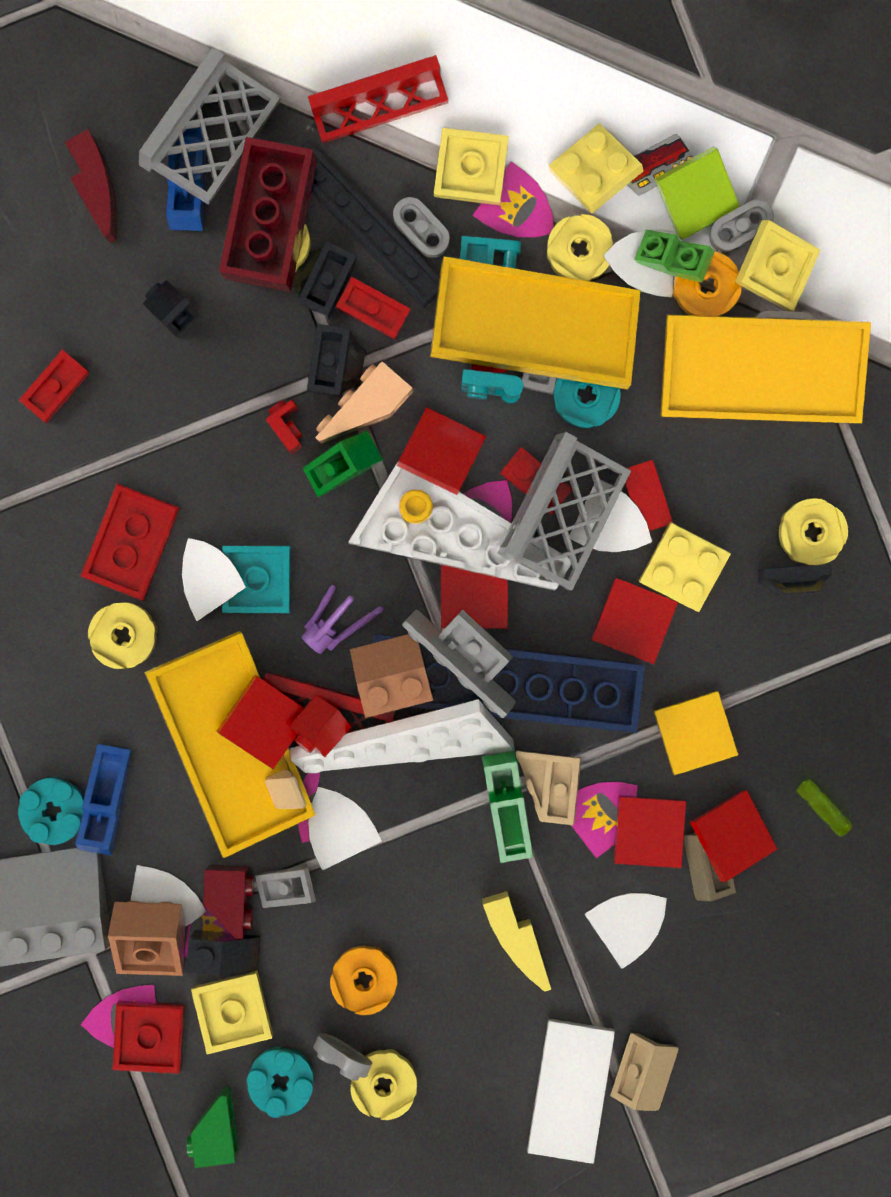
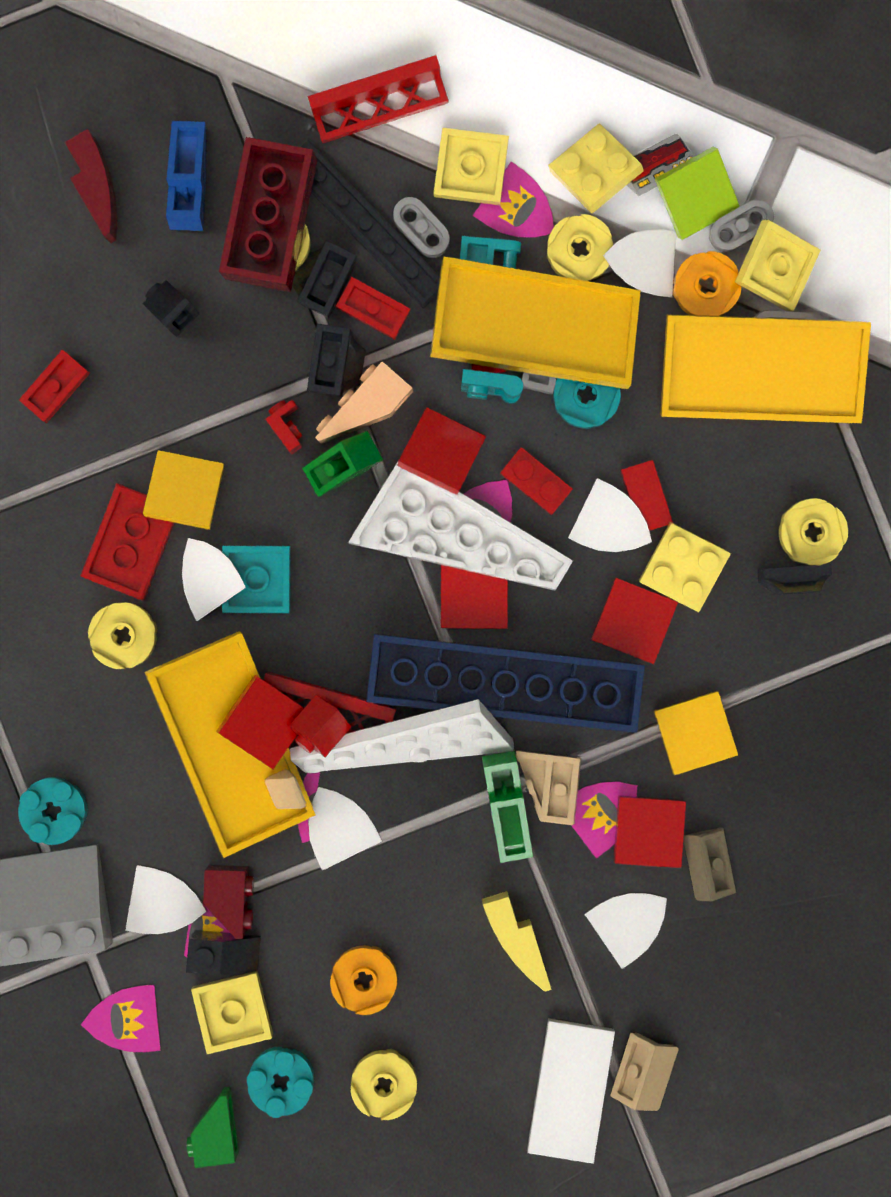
(103, 800): blue slope -> none
(147, 938): nougat slope -> none
(148, 1037): red tile -> none
(181, 116): light grey fence -> none
(183, 489): none -> yellow tile
(285, 887): light grey slope -> none
(321, 633): medium lavender plant -> none
(337, 1052): light grey plate -> none
(390, 675): nougat slope -> none
(415, 507): yellow tile -> none
(468, 653): light grey bracket -> none
(543, 491): light grey fence -> none
(674, 257): bright green slope -> none
(733, 836): red tile -> none
(824, 807): clear neon green axle -> none

